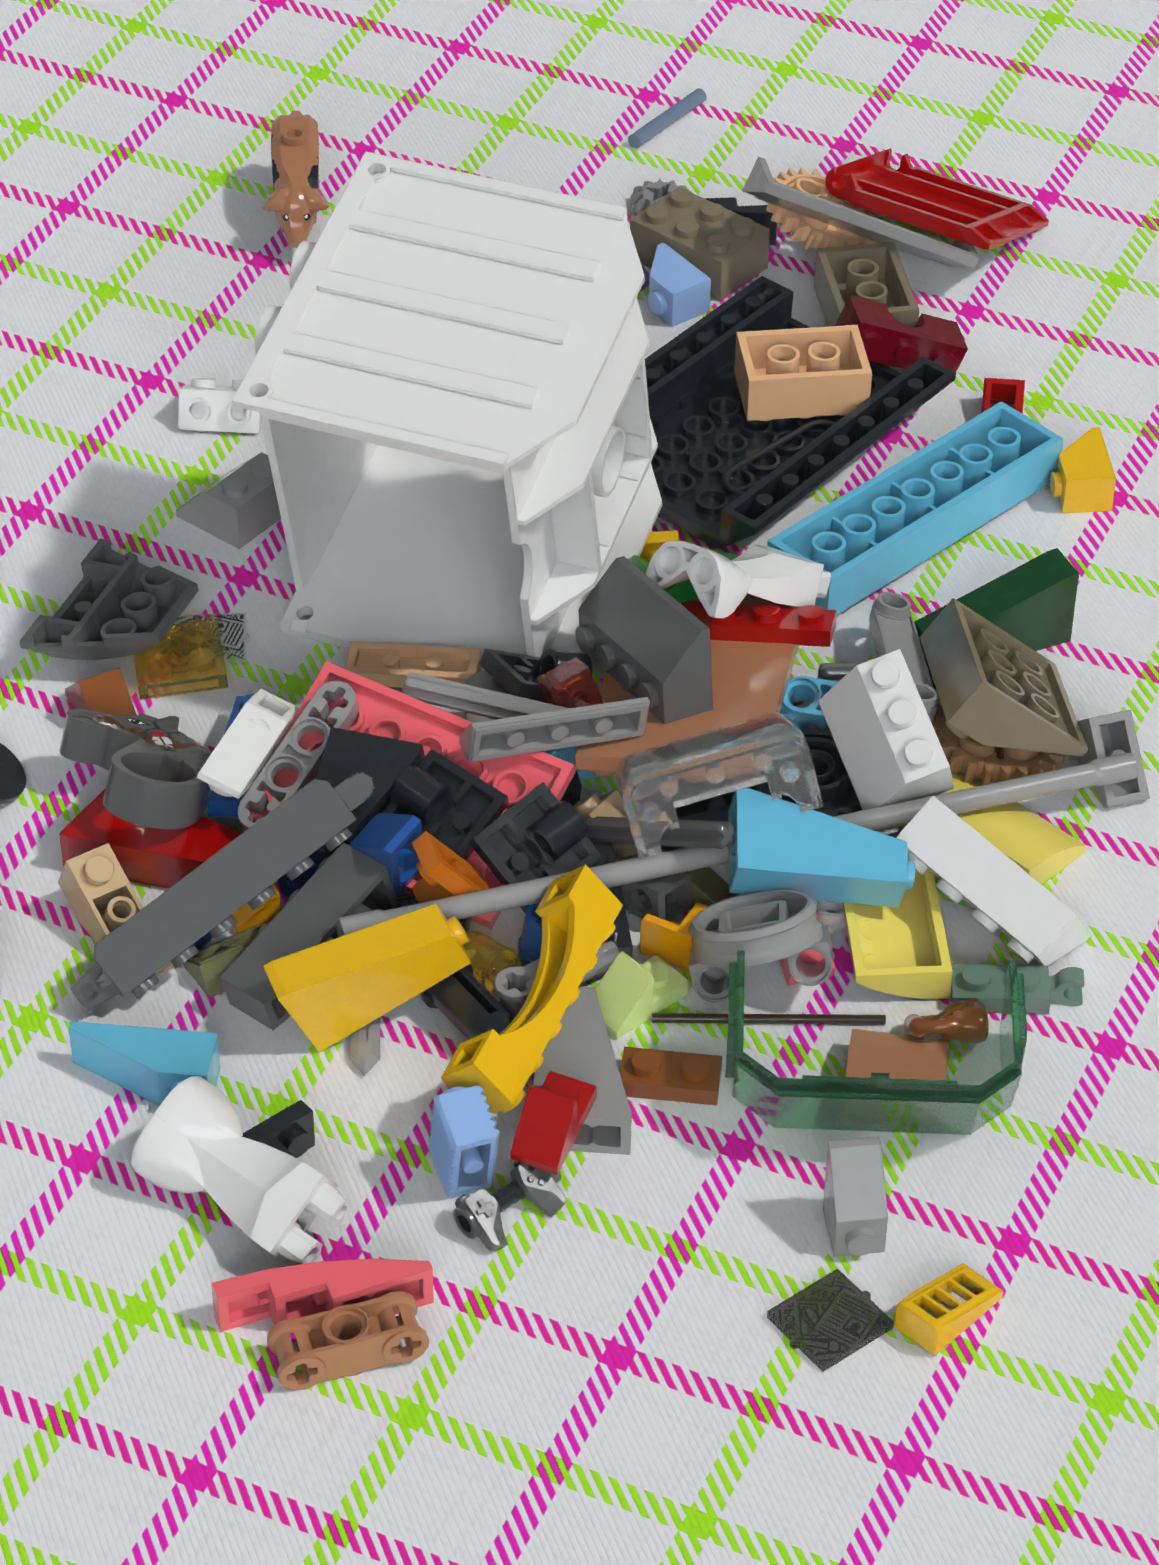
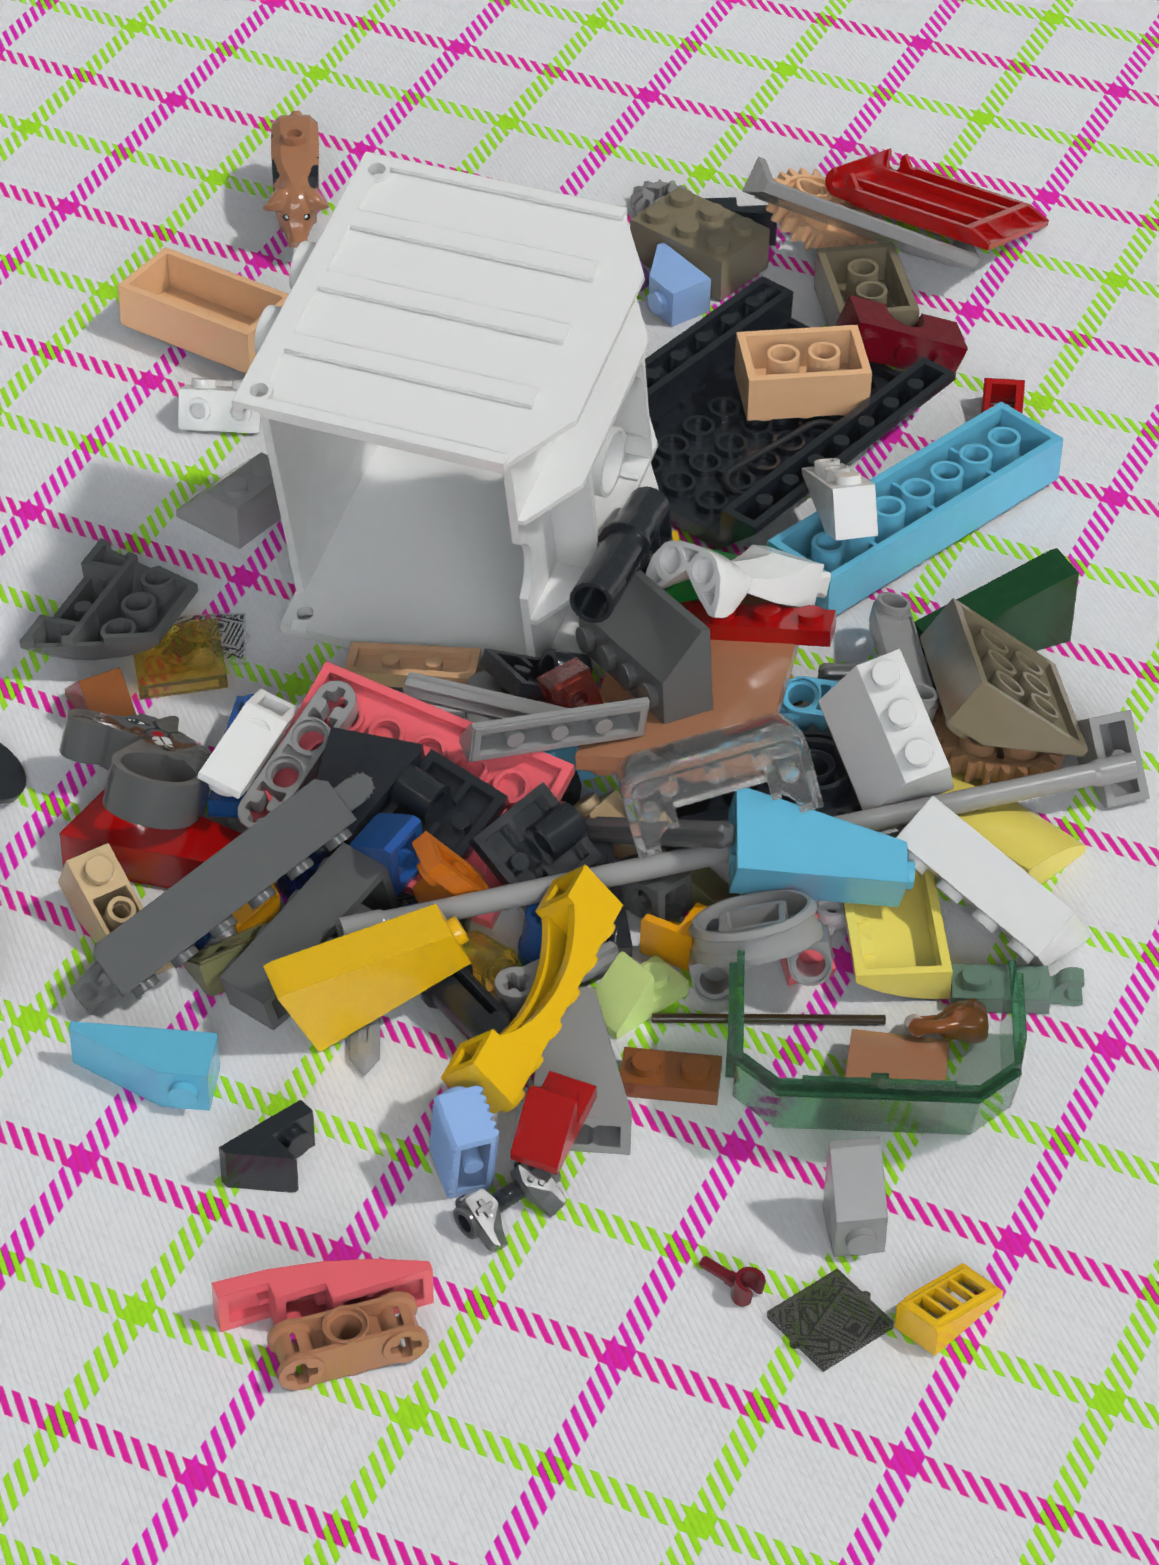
(196, 307): none -> light nougat piece
(270, 1195): white hips -> none
(624, 549): none -> black piece
(667, 118): sand blue bar -> none
(739, 1281): none -> dark red hand
(842, 499): none -> white slope
(1084, 476): yellow slope -> none

